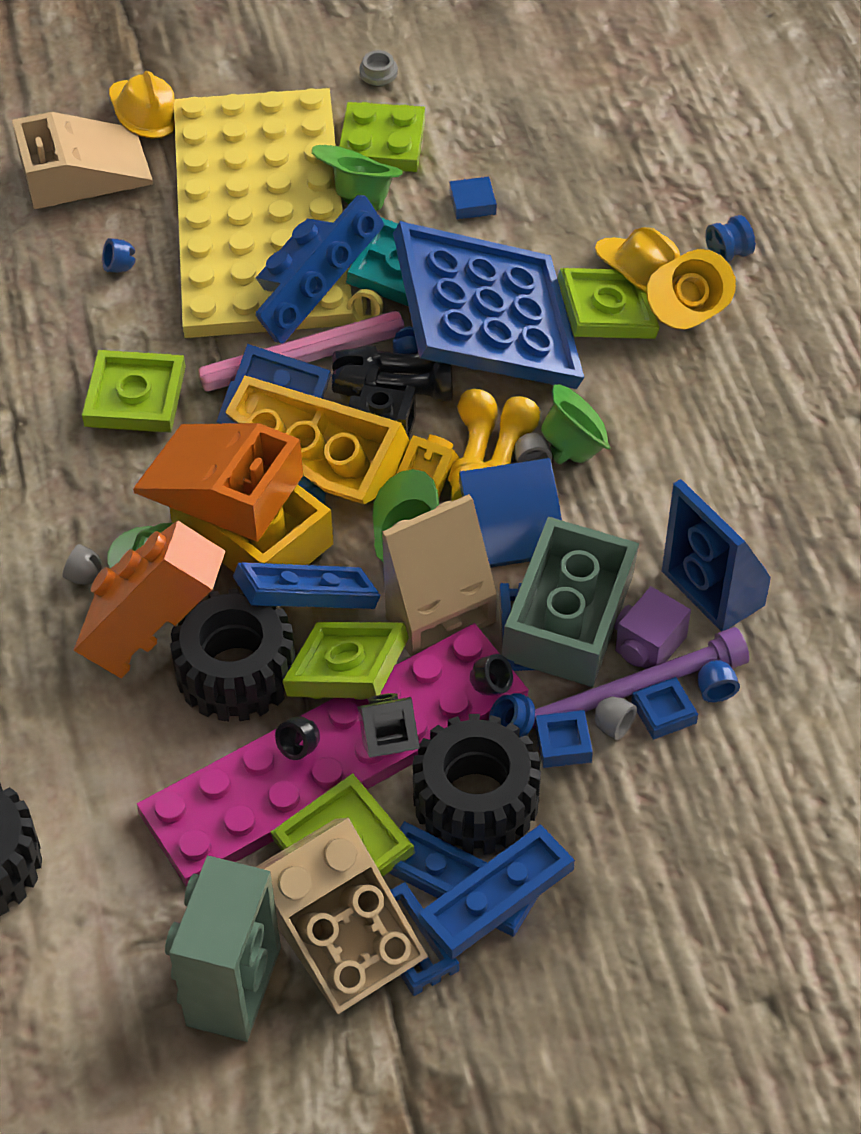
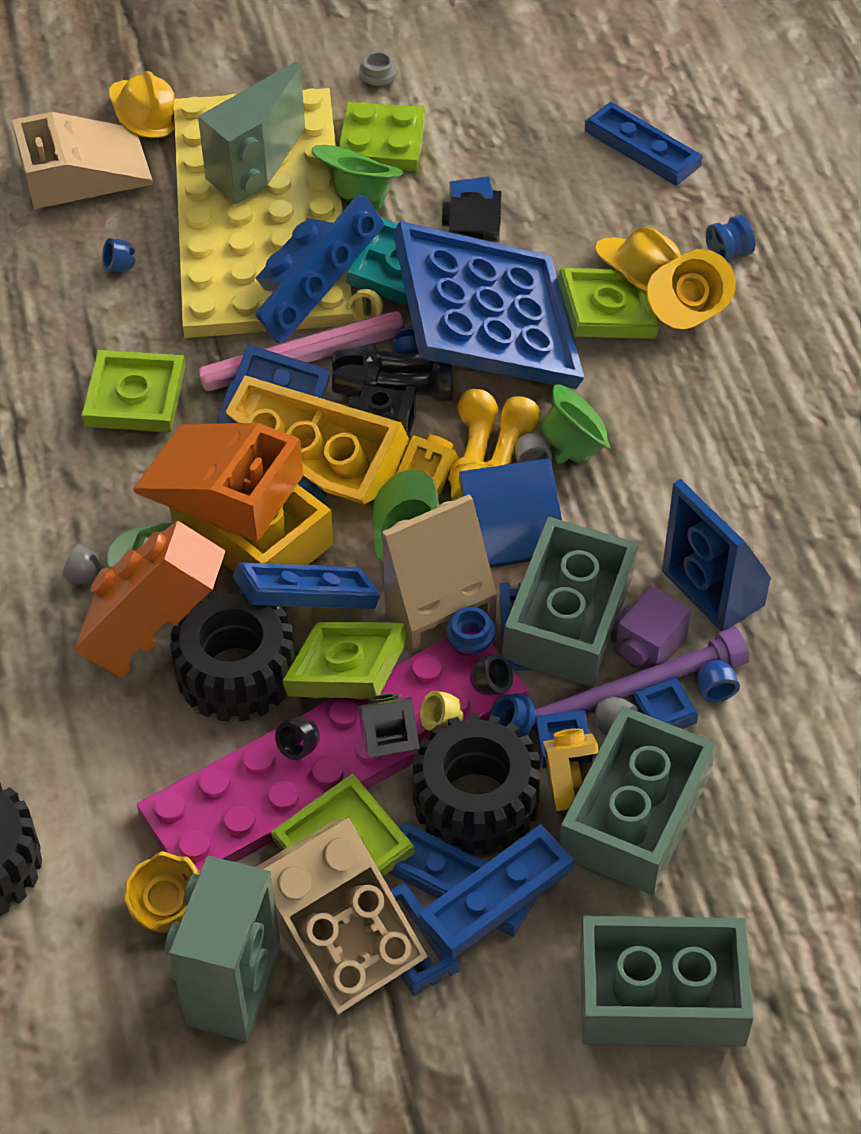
(158, 890): none -> yellow hair
(252, 133): none -> sand green slope
(436, 705): none -> light yellow hinge
(470, 620): none -> blue plate
(474, 215): none -> black brick
(565, 775): none -> yellow bracket
(637, 799): none -> sand green brick
(643, 143): none -> blue tile
(665, 981): none -> sand green brick

